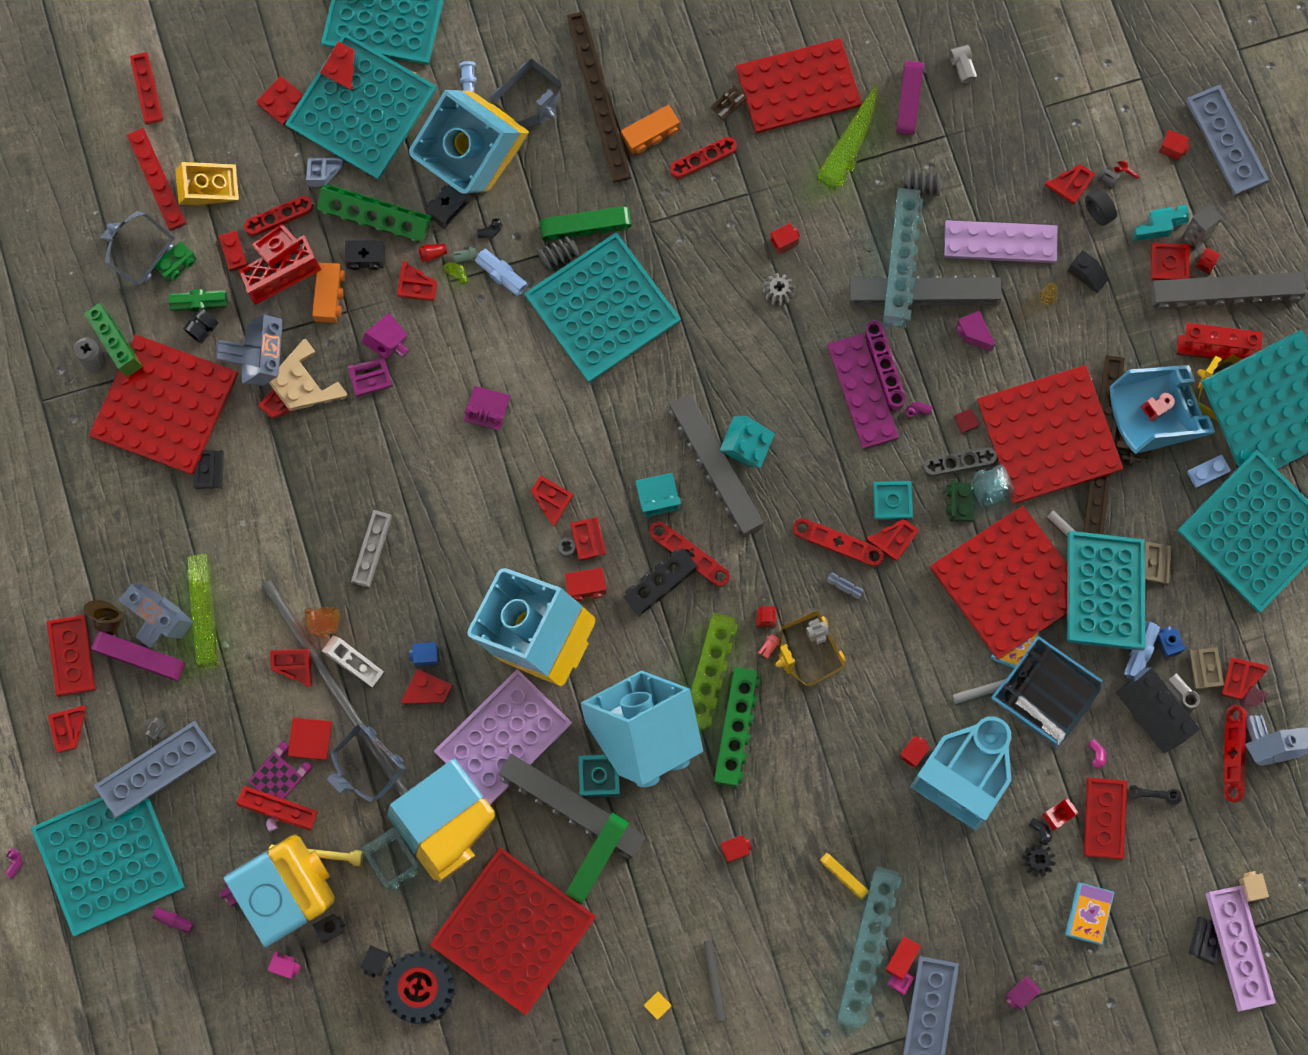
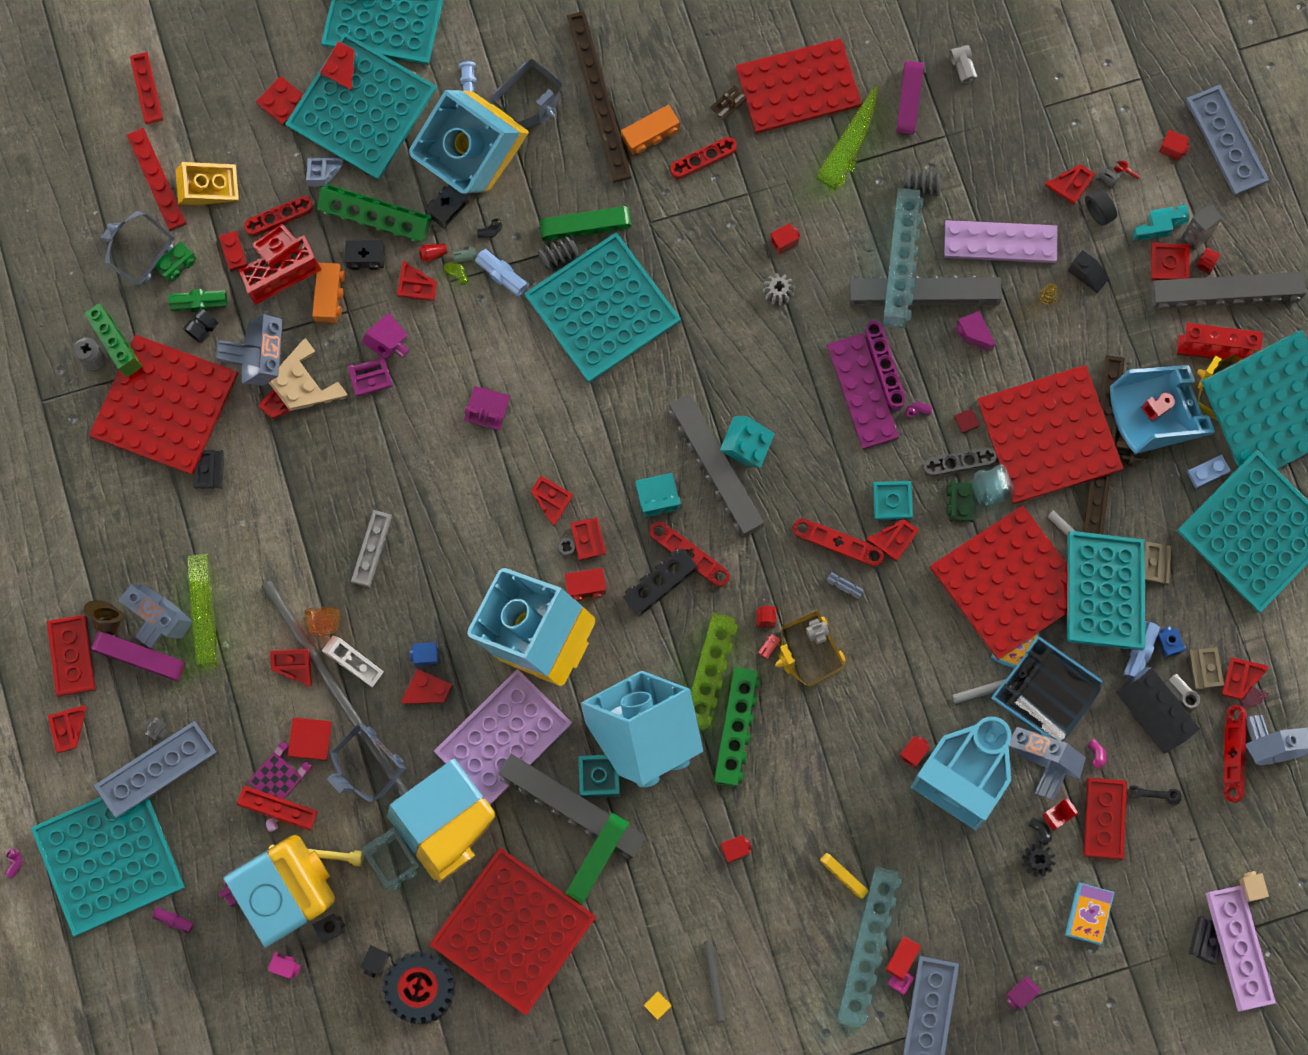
(1054, 755): none -> sand blue piece

